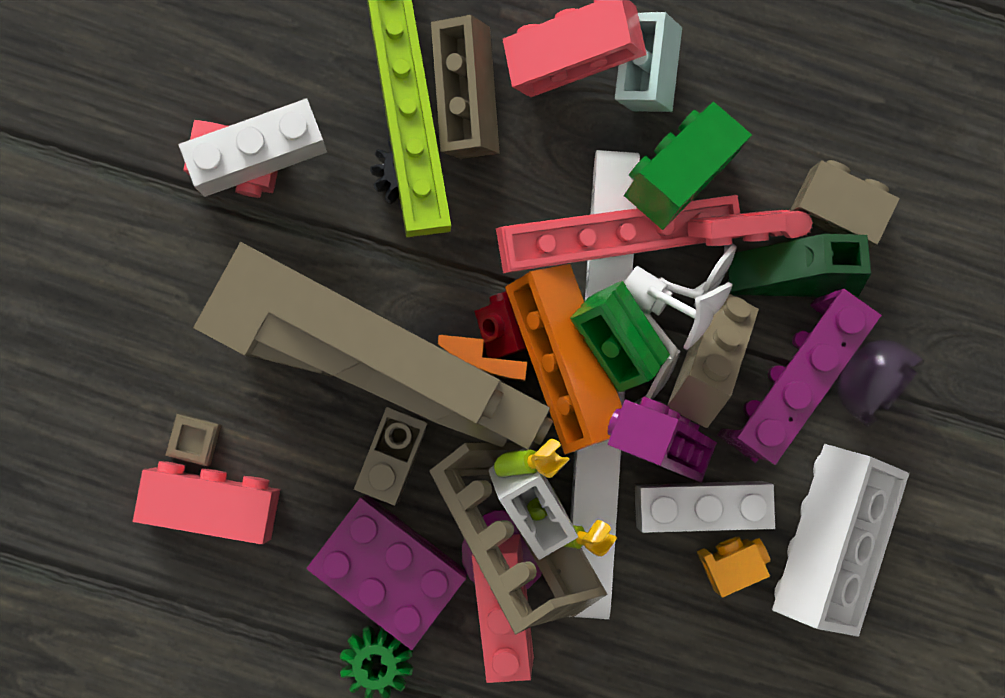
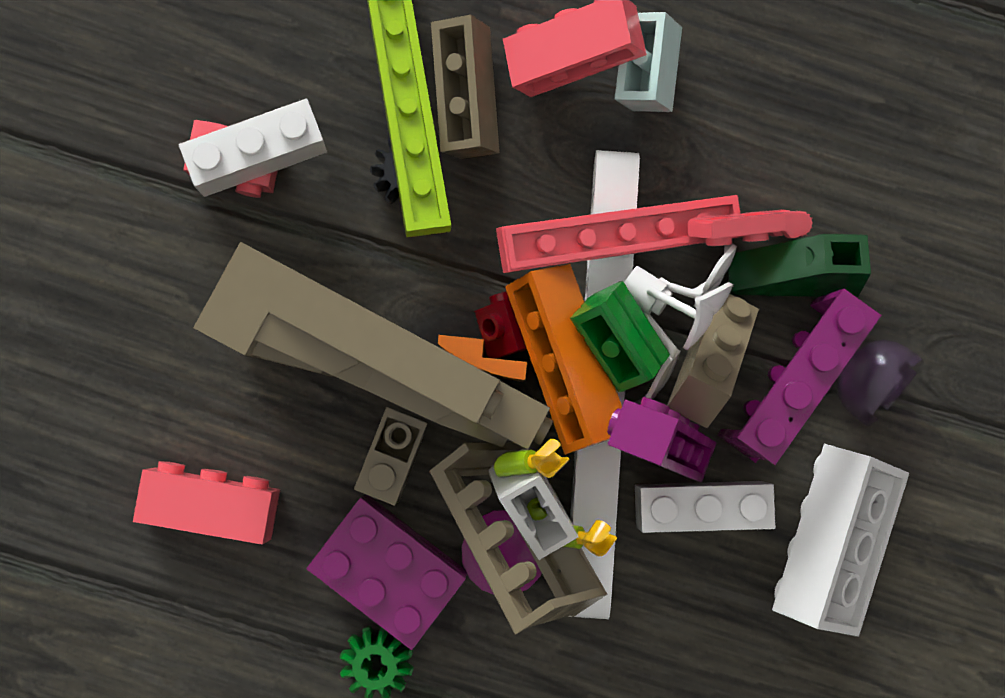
(193, 440): dark tan tile -> none
(505, 654): coral brick -> none
(685, 164): green brick -> none
(735, 564): light orange brick -> none
(844, 202): dark tan brick -> none

